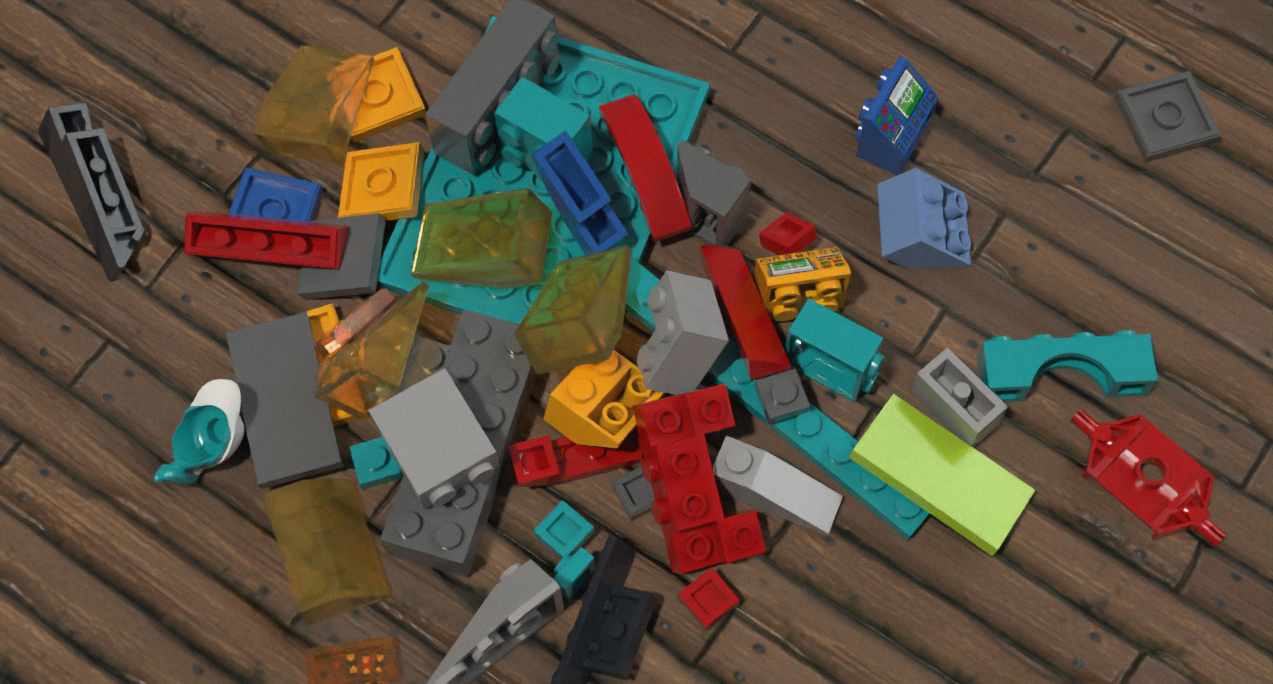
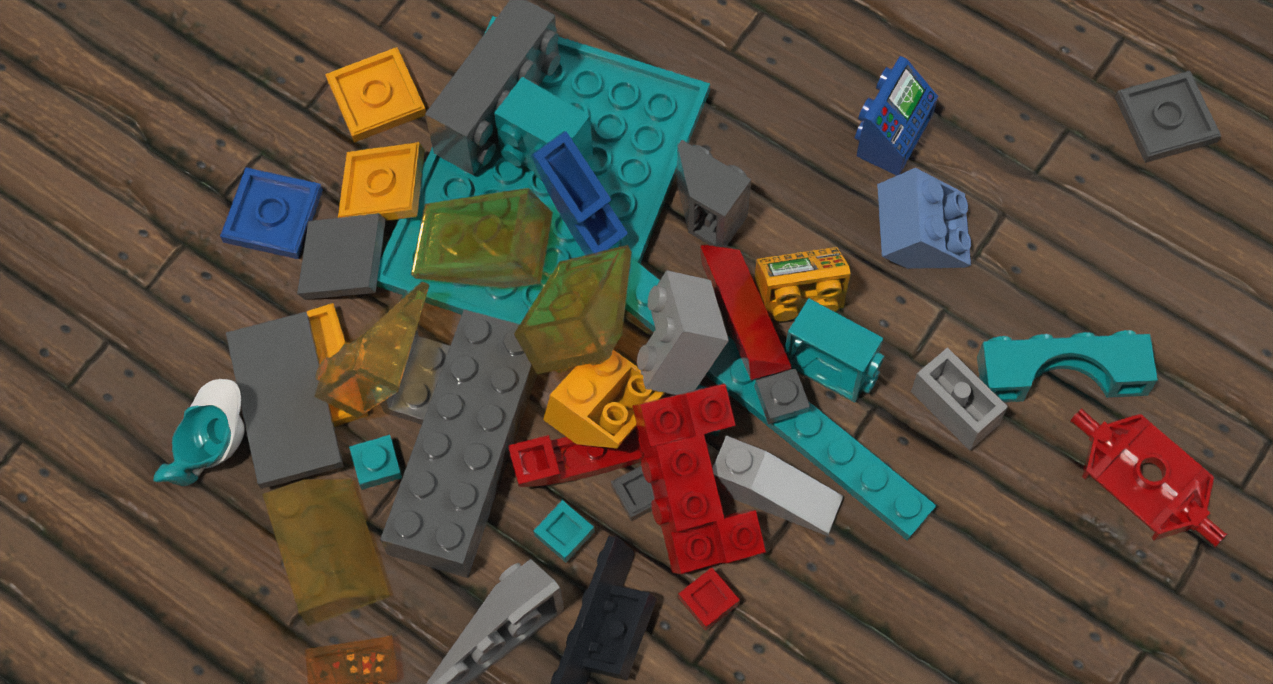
(93, 184): black wedge -> none
(265, 239): red slope -> none
(314, 105): clear yellow slope -> none
(353, 322): clear orange tile -> none
(435, 439): light grey brick -> none
(574, 572): teal plate -> none
(647, 167): red slope -> none
(787, 235): red plate -> none
(942, 474): lime tile -> none

